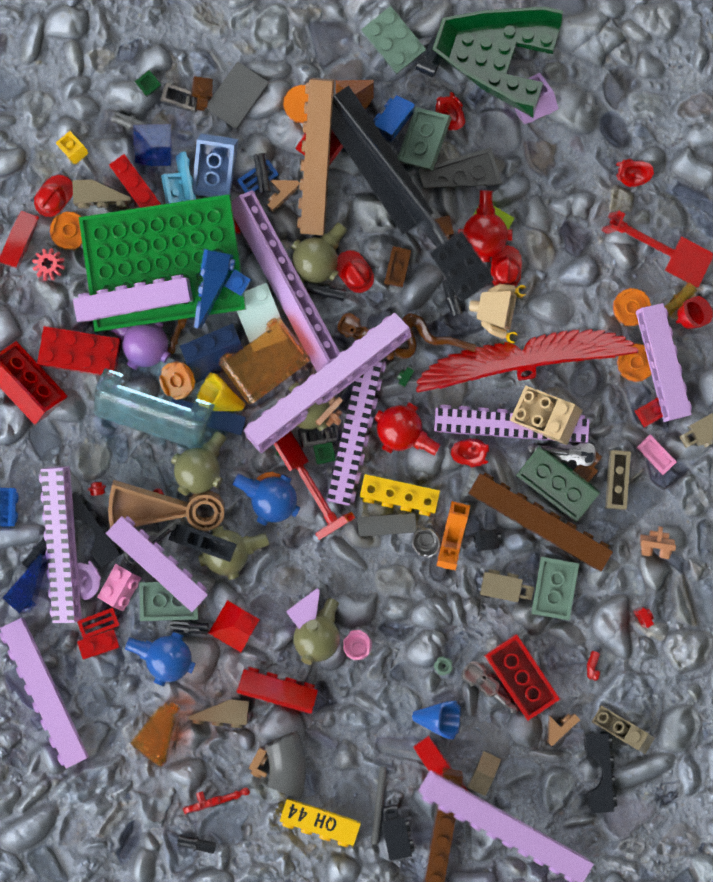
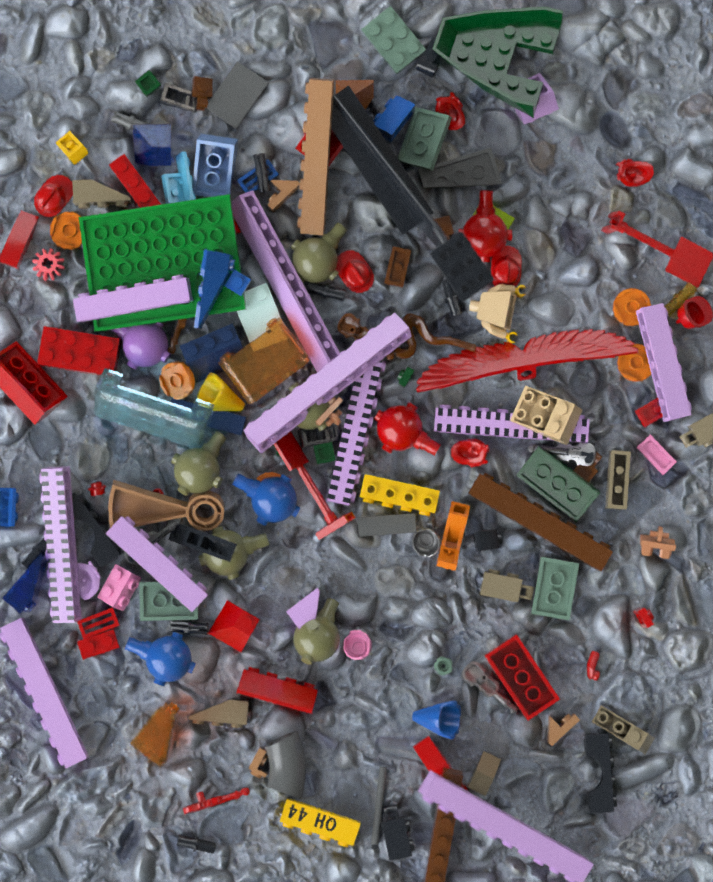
(294, 103): orange tile -> none

